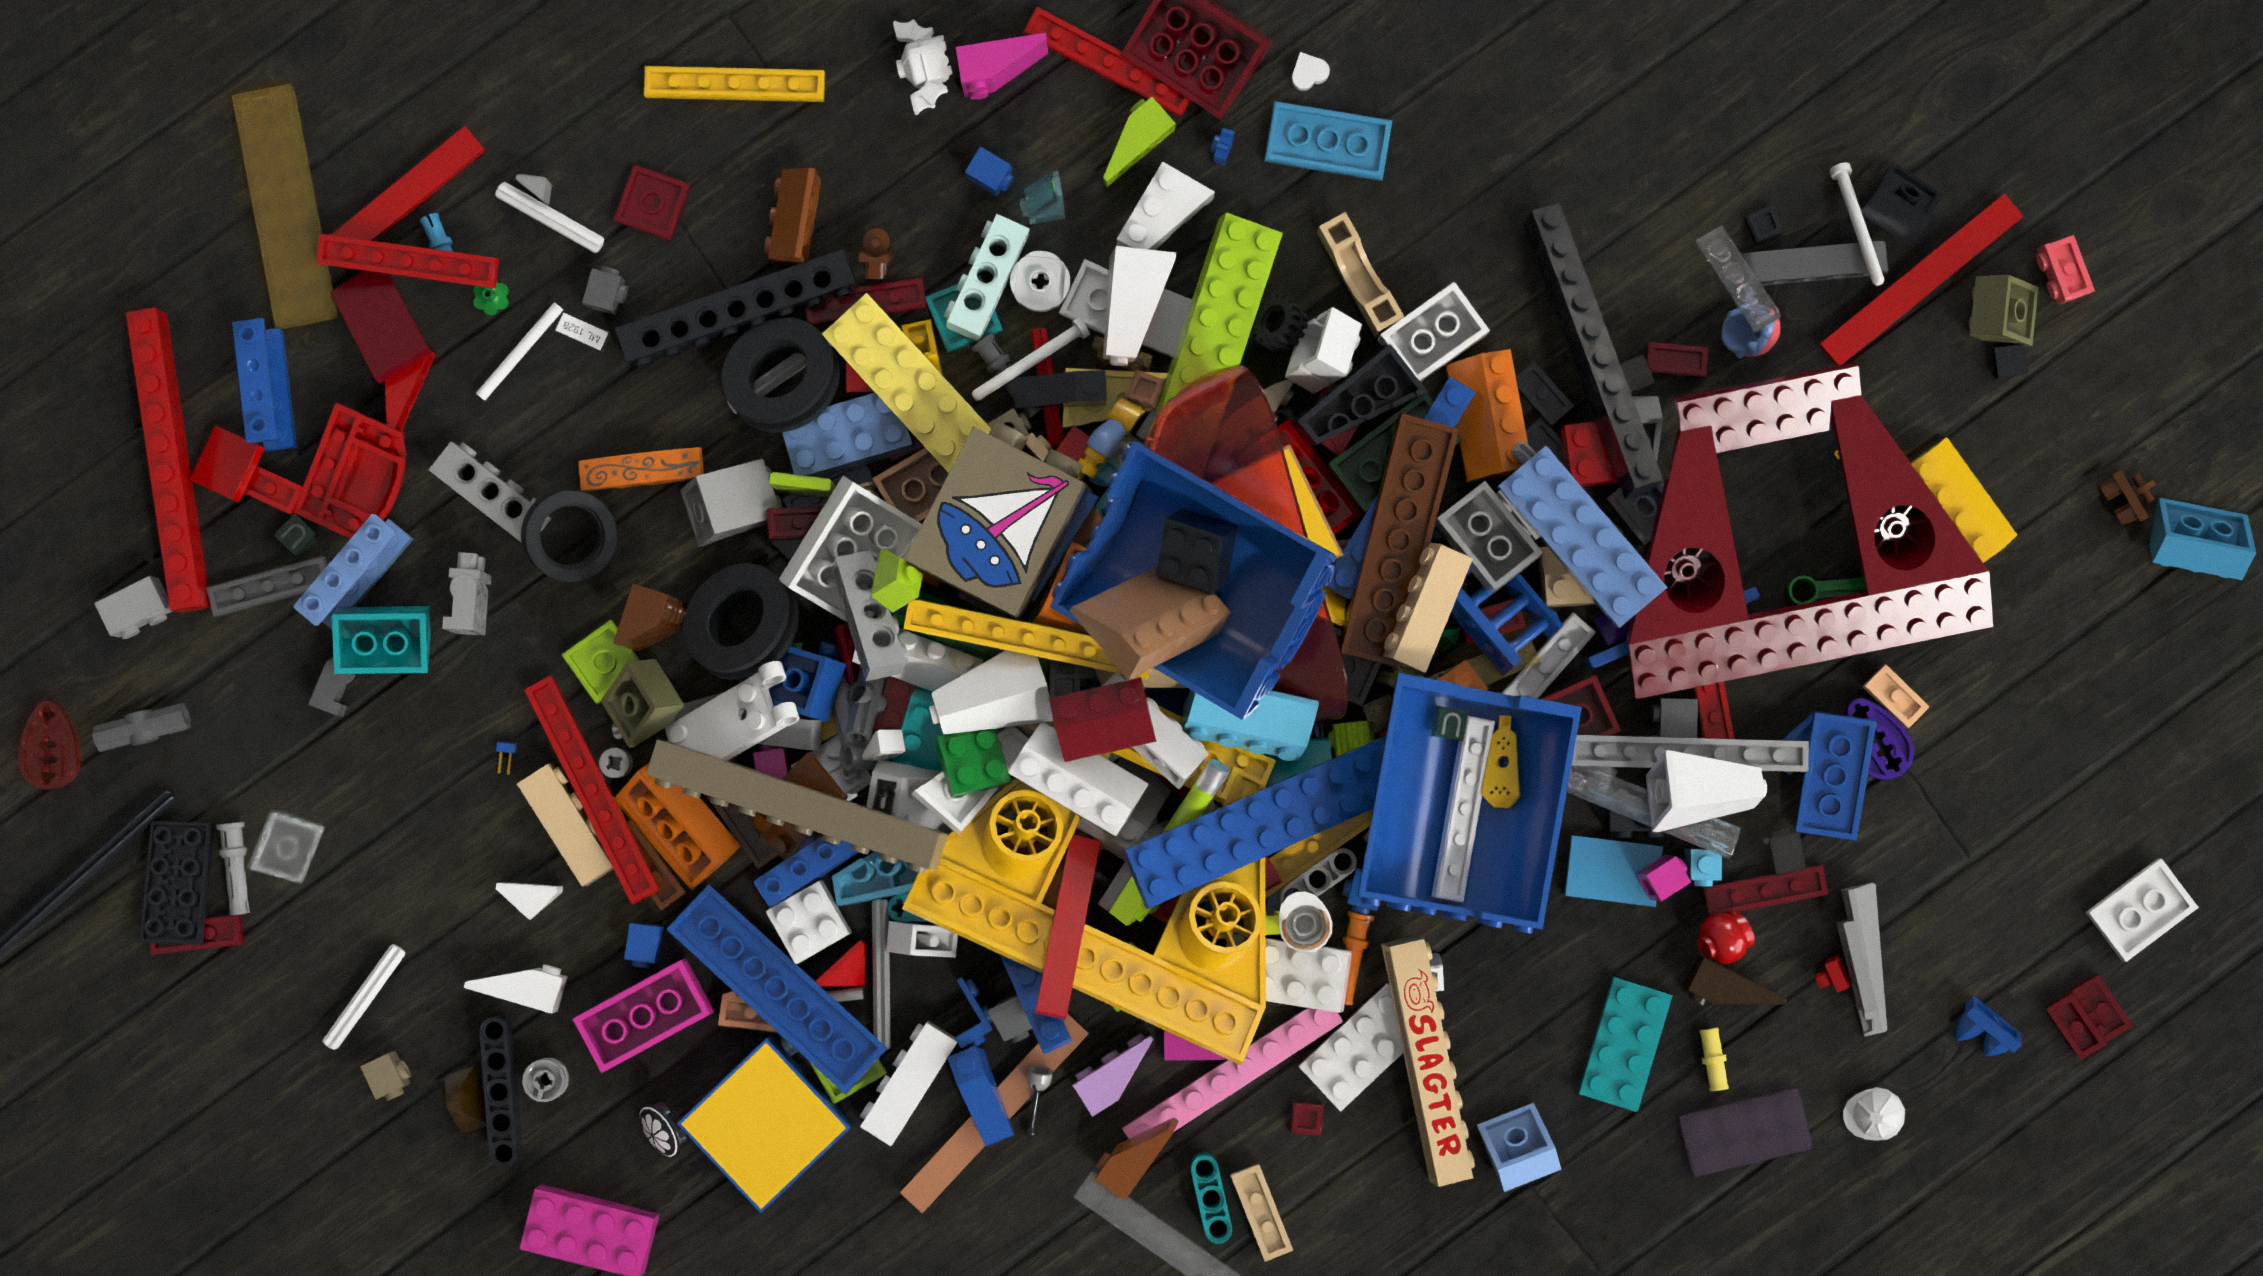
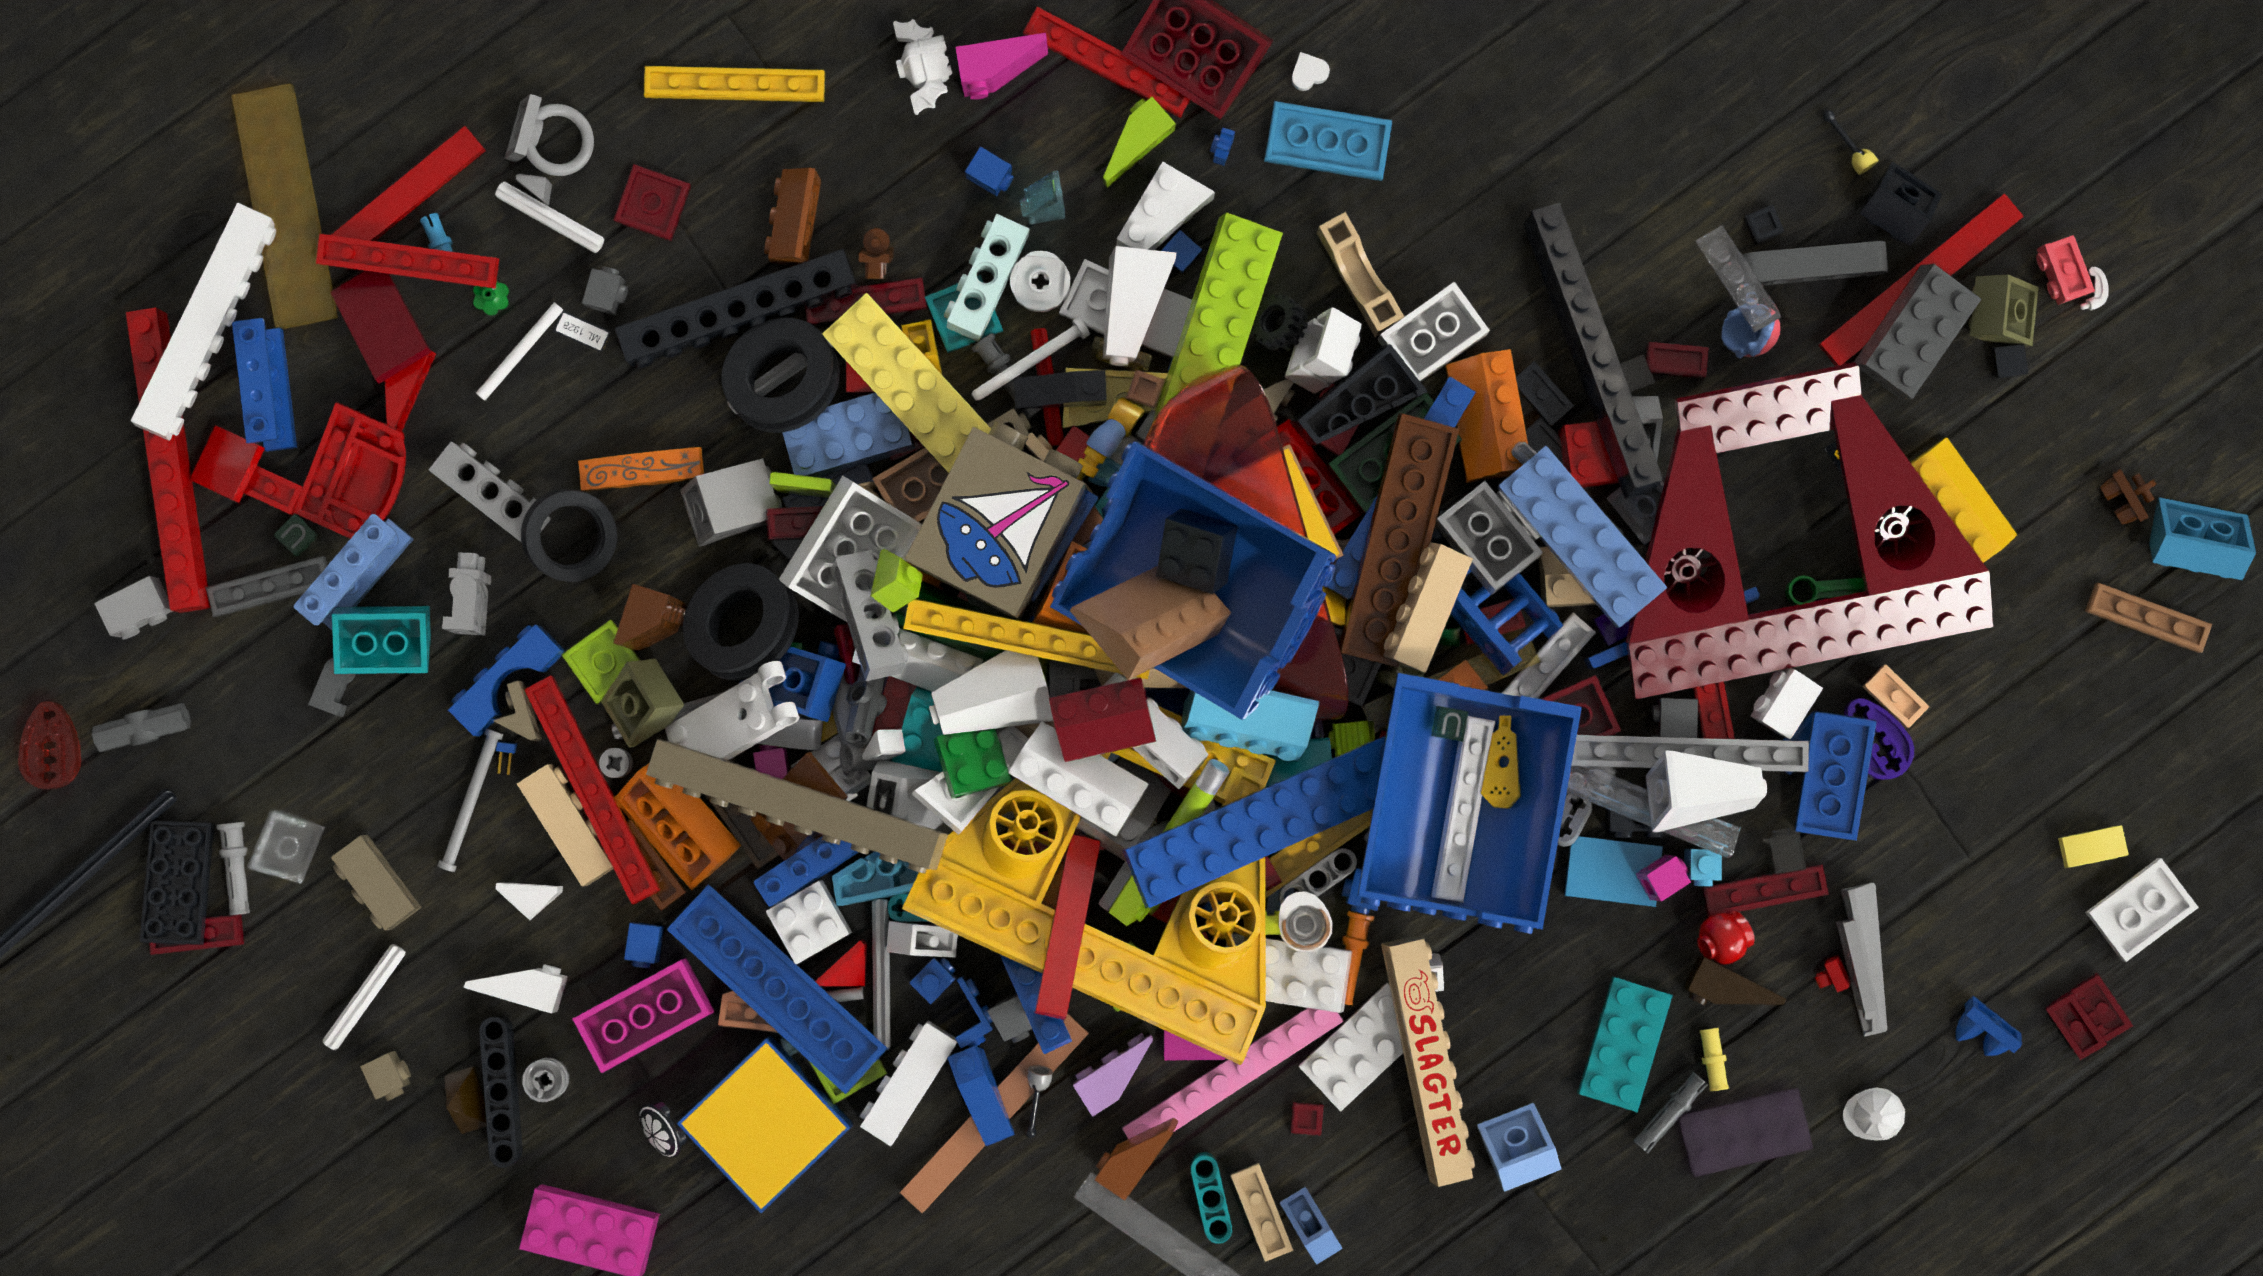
(203, 322): none -> white brick
(375, 883): none -> dark tan brick
(470, 800): none -> light grey bar
(479, 704): none -> blue arch
(524, 719): none -> dark tan slope
(528, 129): none -> light grey tile
(934, 978): none -> blue bracket
(1185, 251): none -> blue tile
(1310, 1225): none -> medium blue slope
(1576, 822): none -> light grey beam
(1673, 1109): none -> dark grey pin
(1786, 702): none -> white brick
(1841, 173): white bar -> none
(1862, 158): none -> hinge
(1917, 331): none -> dark grey brick
(2093, 846): none -> light yellow slope
(2100, 292): none -> white piece
(2148, 618): none -> medium nougat tile

